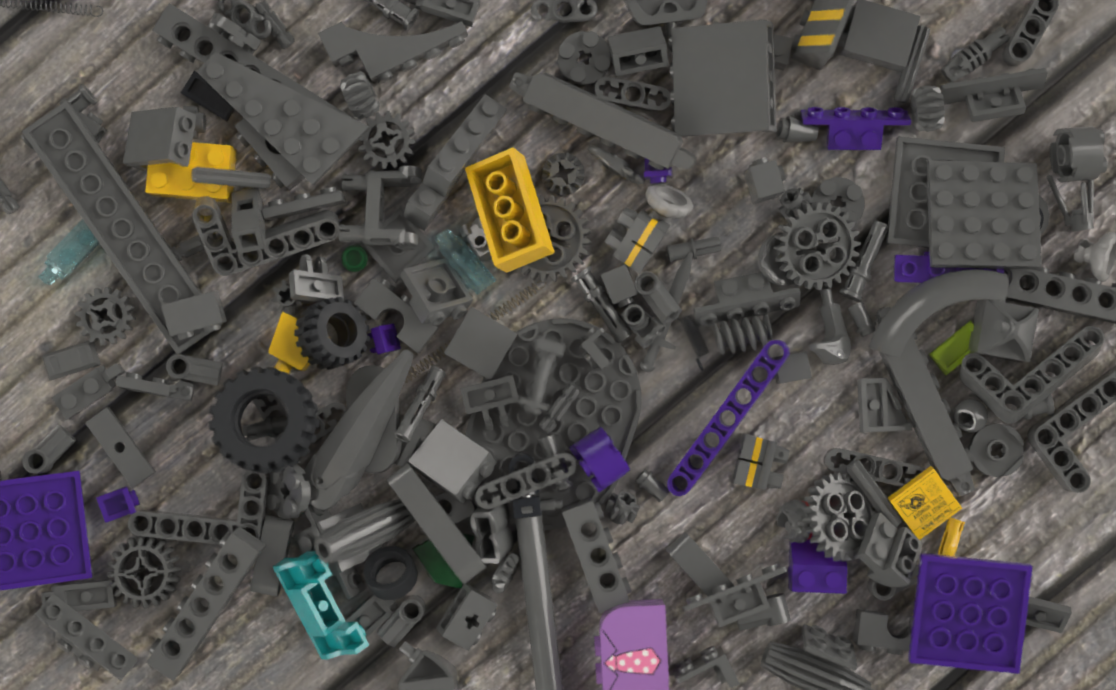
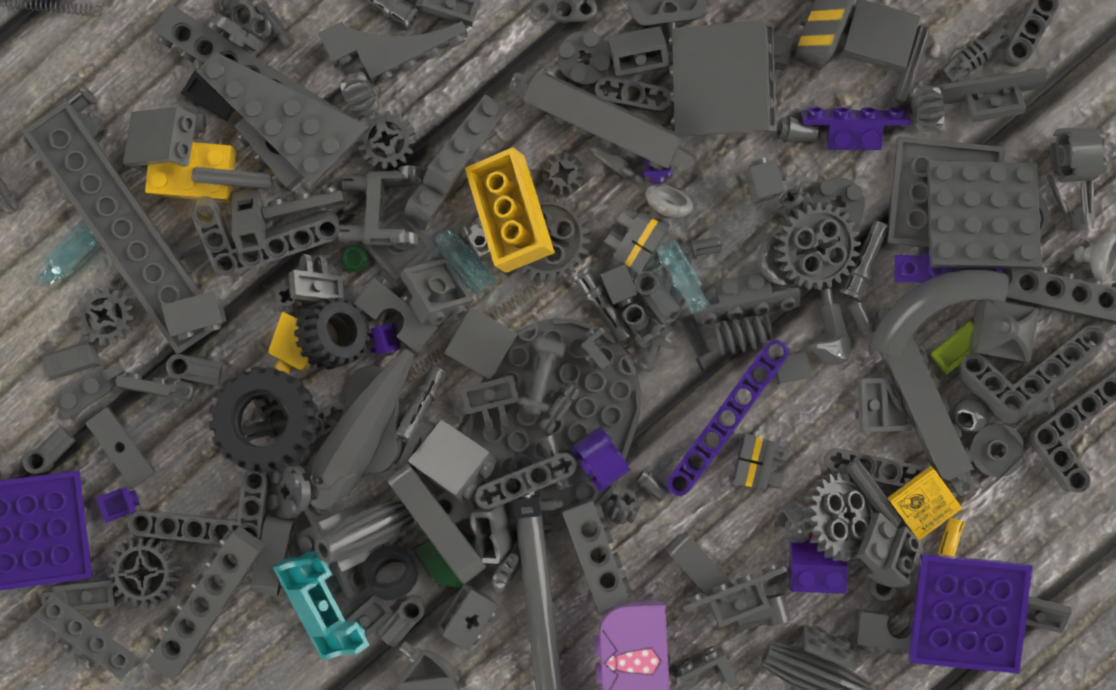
(682, 275): none -> clear light blue hinge

